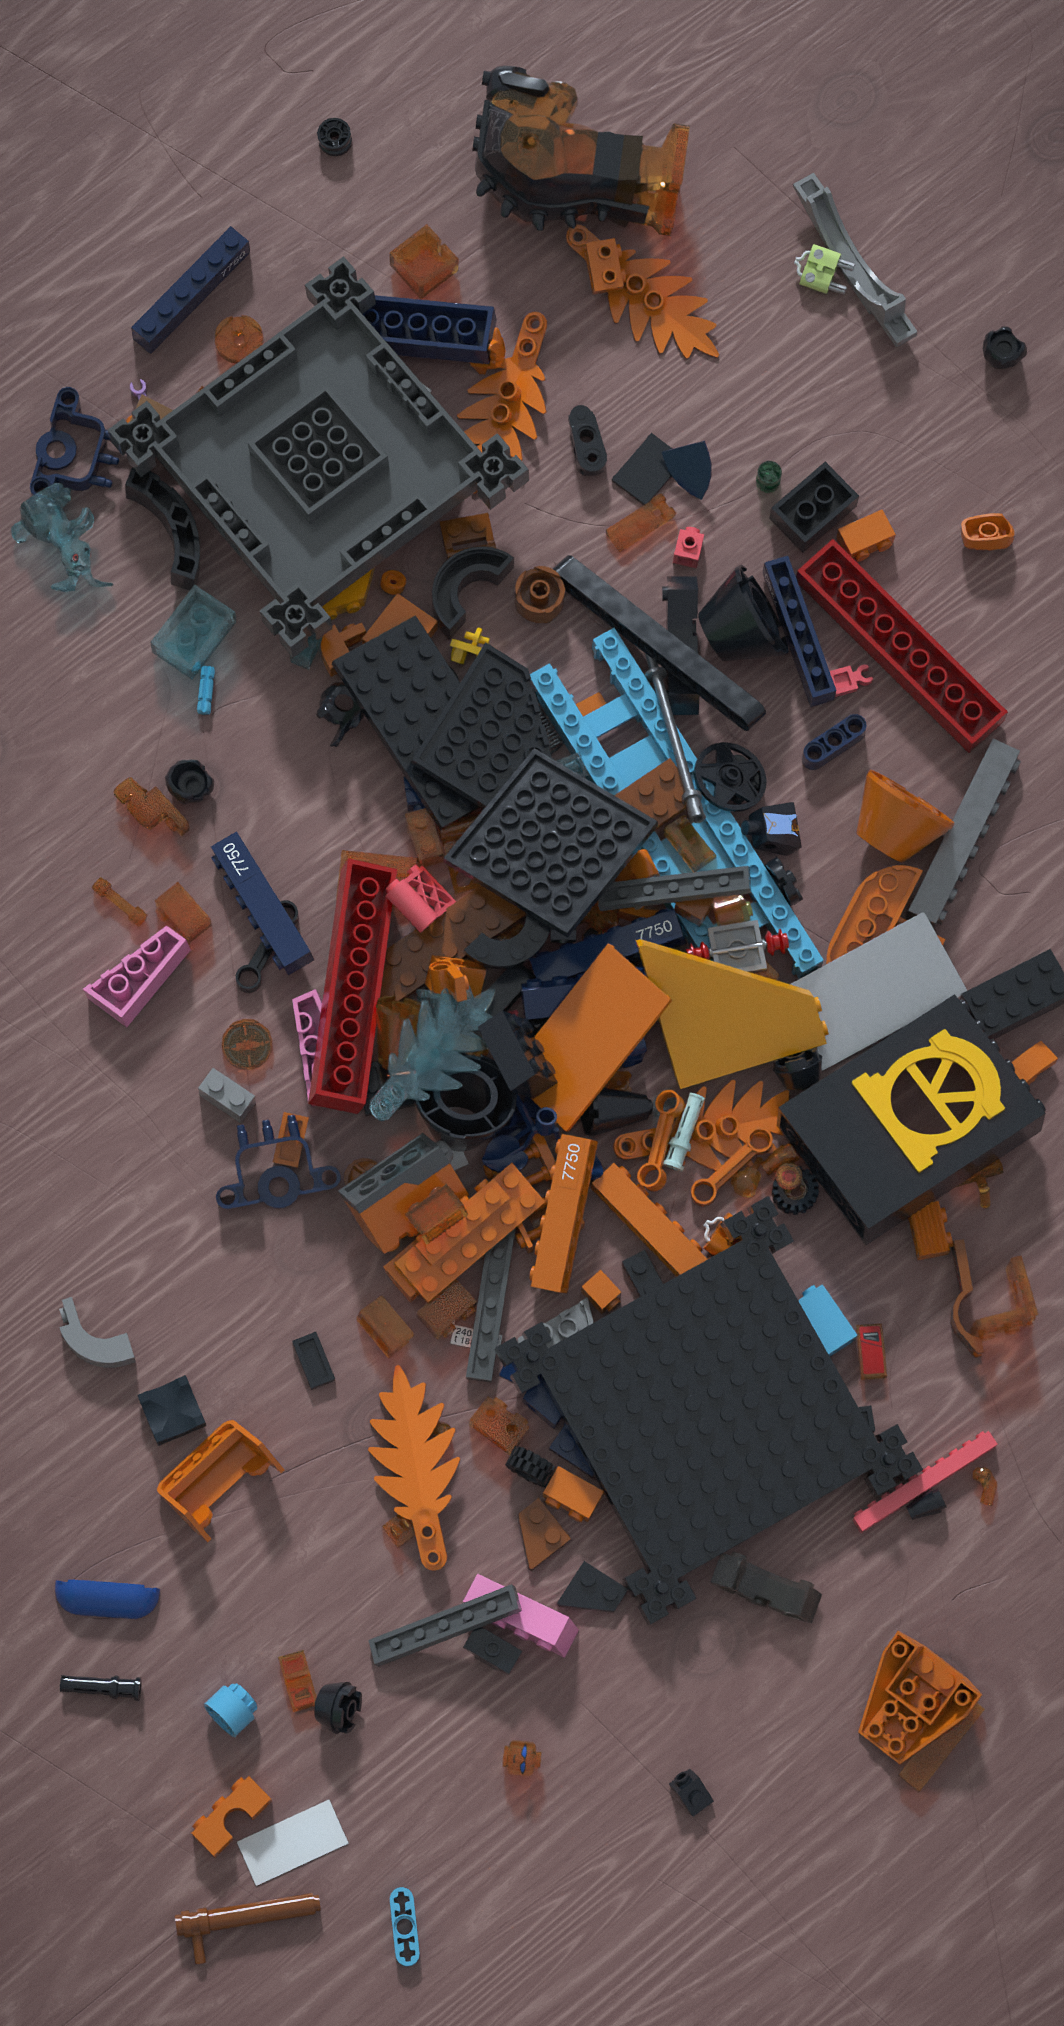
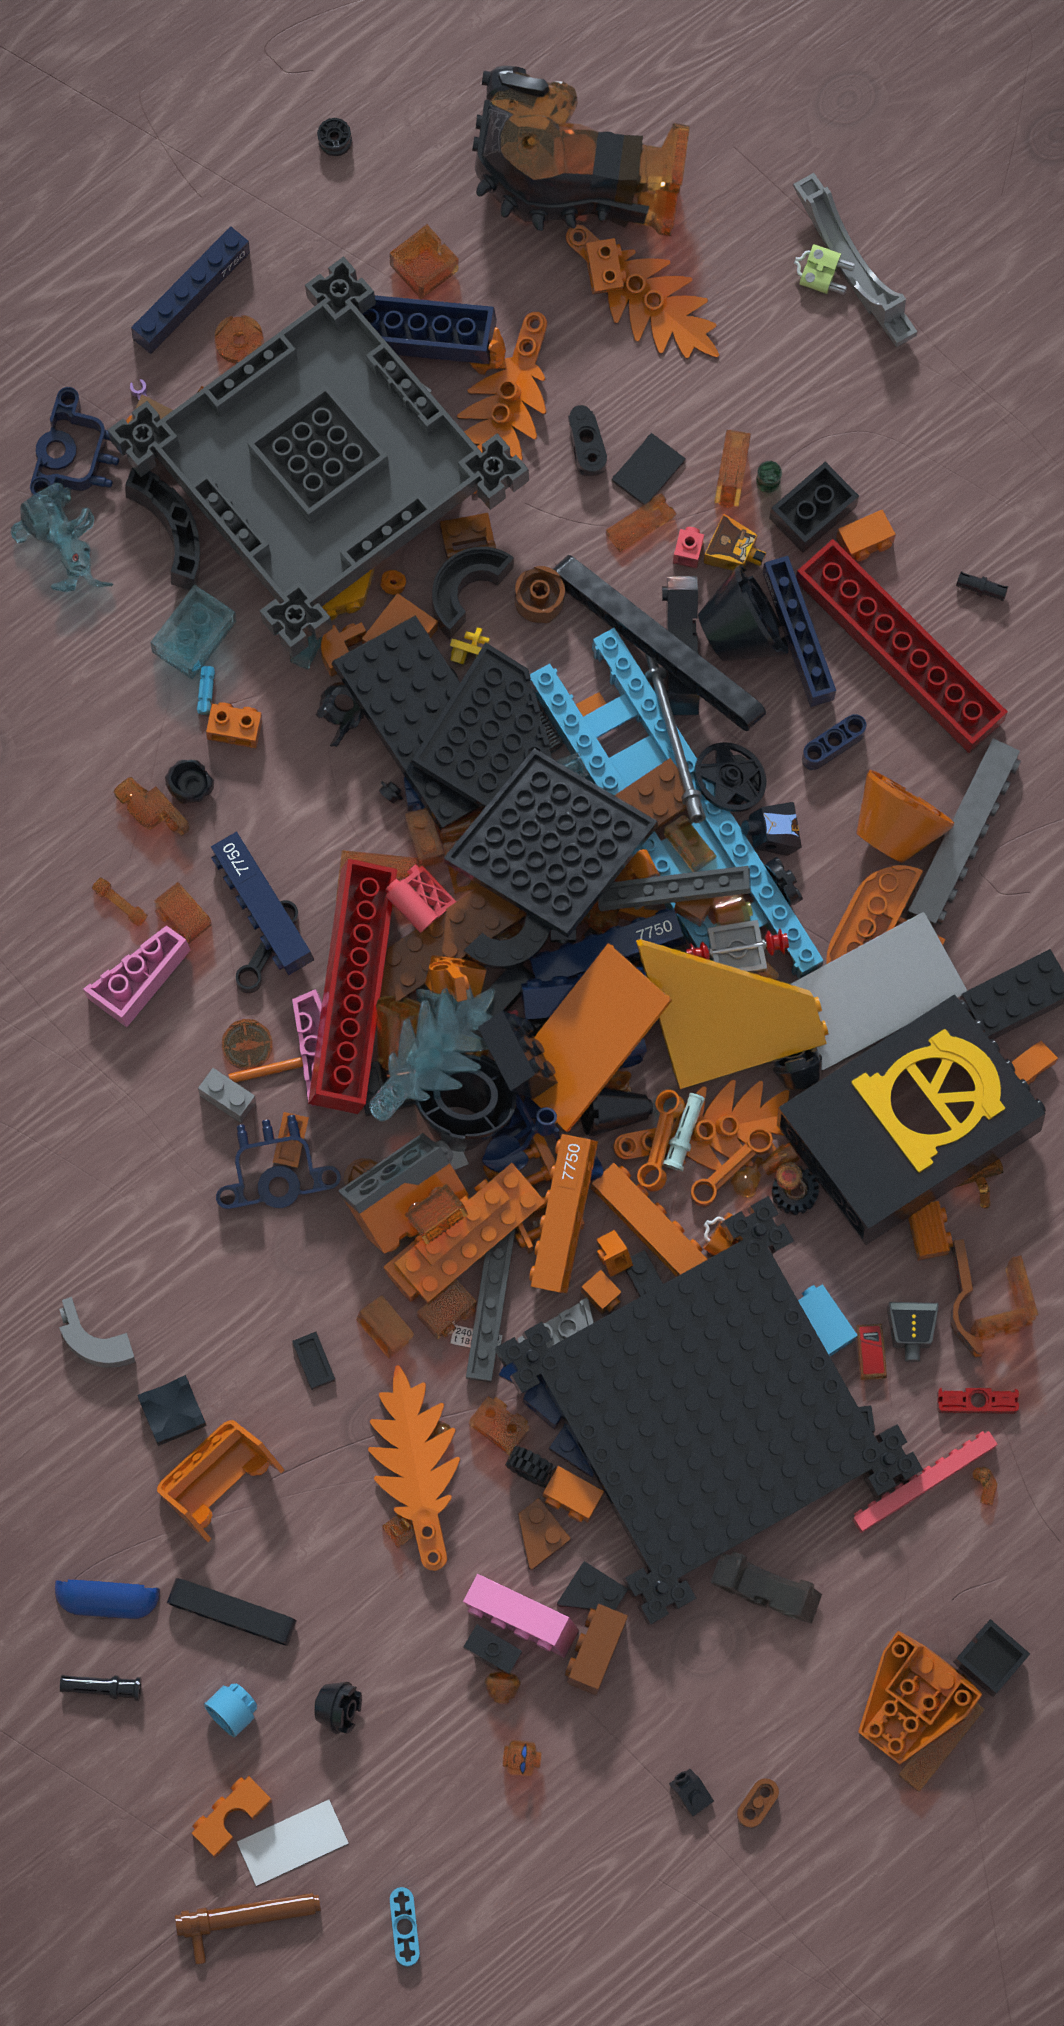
(231, 1611): none -> black beam
(234, 725): none -> orange brick
(266, 1070): none -> orange bar
(298, 1680): clear orange slope -> none
(390, 791): none -> black plate
(445, 1625): dark grey plate -> none
(502, 1686): none -> clear orange cone
(595, 1648): none -> dark orange brick
(613, 1253): none -> orange brick
(690, 467): dark blue shield -> none
(732, 468): none -> clear orange brick
(733, 546): none -> torso
(757, 1803): none -> dark orange plate
(847, 680): coral plate -> none
(912, 1326): none -> torso
(926, 1505): black cone -> none
(982, 586): none -> black pin
(987, 532): orange piece -> none
(991, 1658): none -> black piece
(995, 1401): none -> red piece
(1003, 348): black hair -> none

